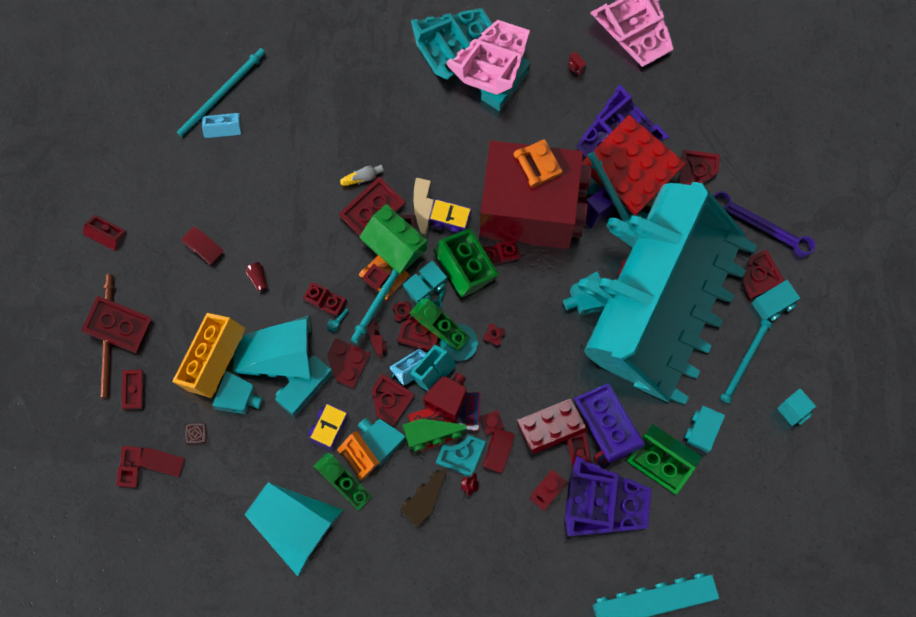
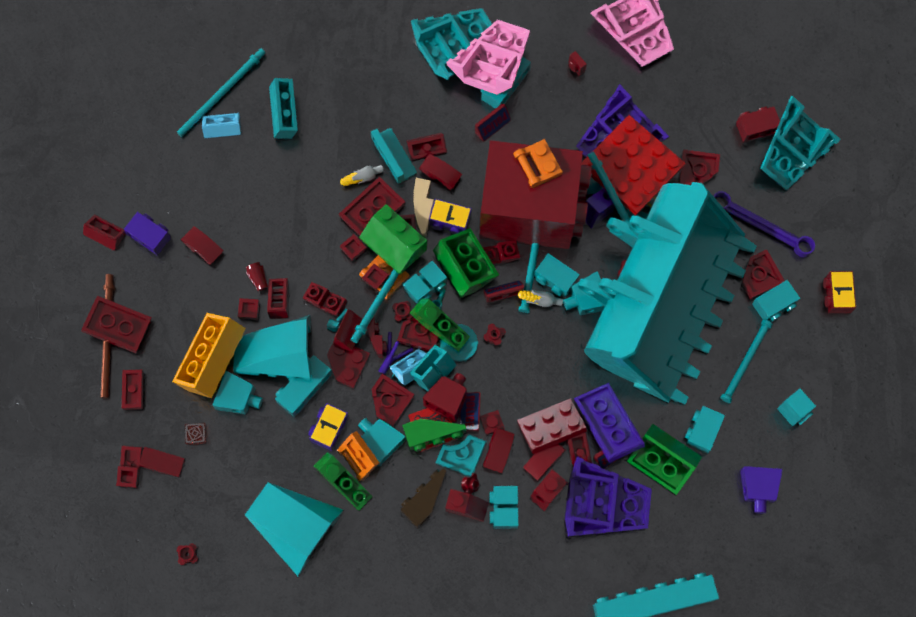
(147, 233): none -> dark purple brick
(182, 550): none -> dark red plate
(248, 309): none -> dark red plate
(278, 310): none -> dark red slope
(283, 108): none -> teal brick
(346, 330): none -> dark red slope
(353, 247): none -> dark red plate
(390, 354): none -> dark purple plant
(393, 154): none -> teal panel
(426, 145): none -> dark red slope
(438, 169): none -> dark red slope
(466, 505): none -> dark red slope
(492, 122): none -> slope
(503, 291): none -> dark red slope
(504, 507): none -> teal piece
(530, 276): none -> teal bar
(540, 298): none -> light grey piece
(543, 460): none -> dark red slope
(556, 275): none -> teal brick
(758, 123): none -> dark red brick
(760, 486): none -> dark purple torso
(796, 145): none -> teal wedge
(840, 292): none -> brick

